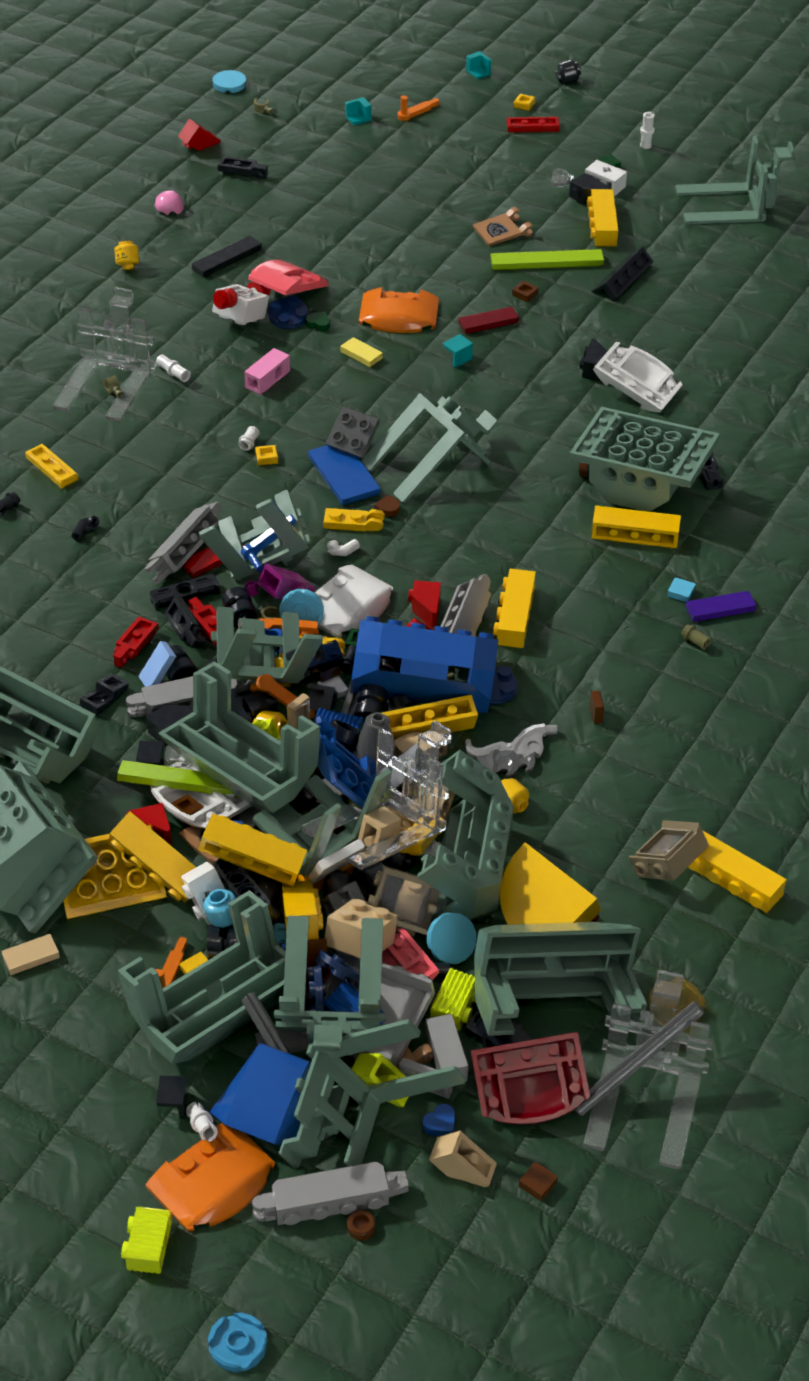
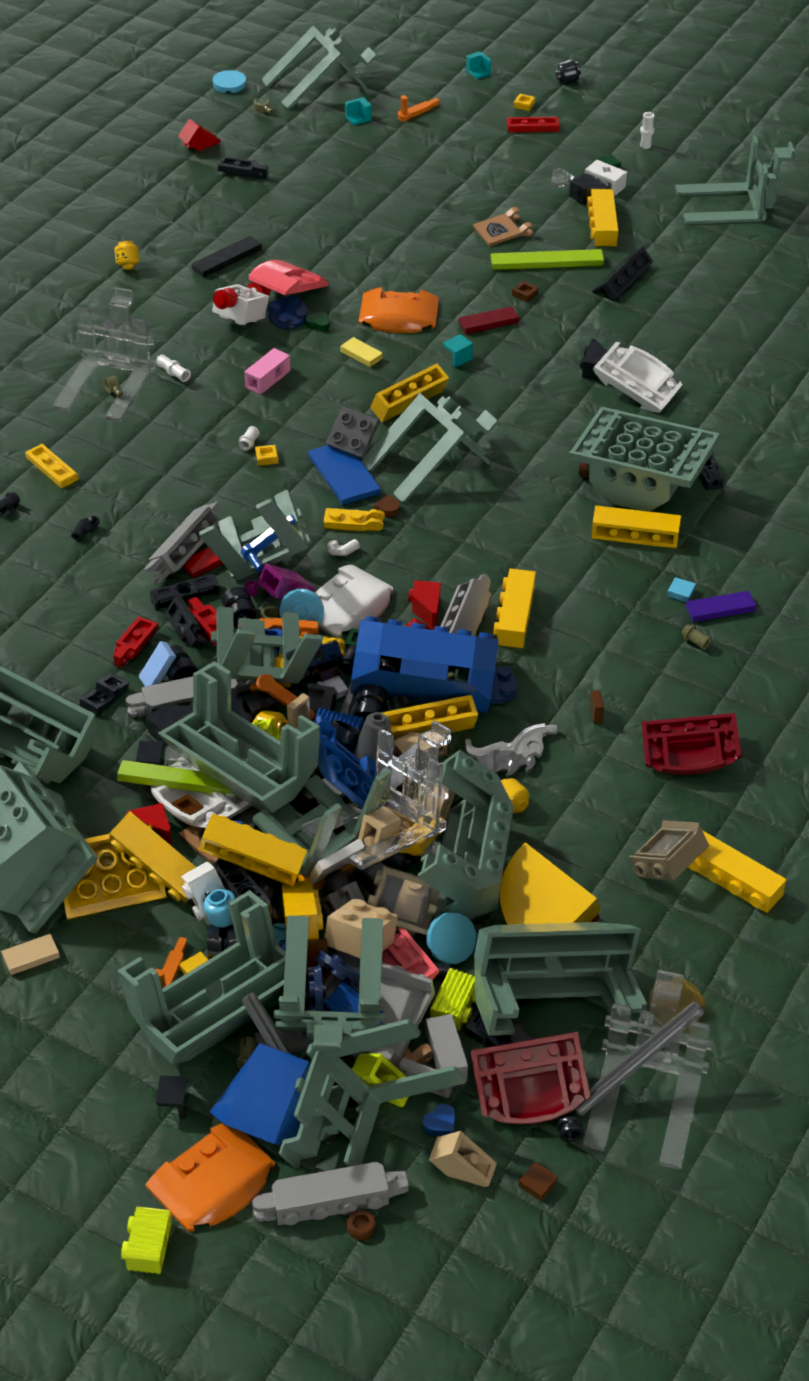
(168, 202): bright pink hair -> none
(201, 1121): white pin -> none
(237, 1342): dark azure tile -> none
(246, 1050): none -> olive pin
(338, 49): none -> sand green piece
(400, 395): none -> yellow brick
(570, 1129): none -> black bush
(691, 744): none -> dark red slope

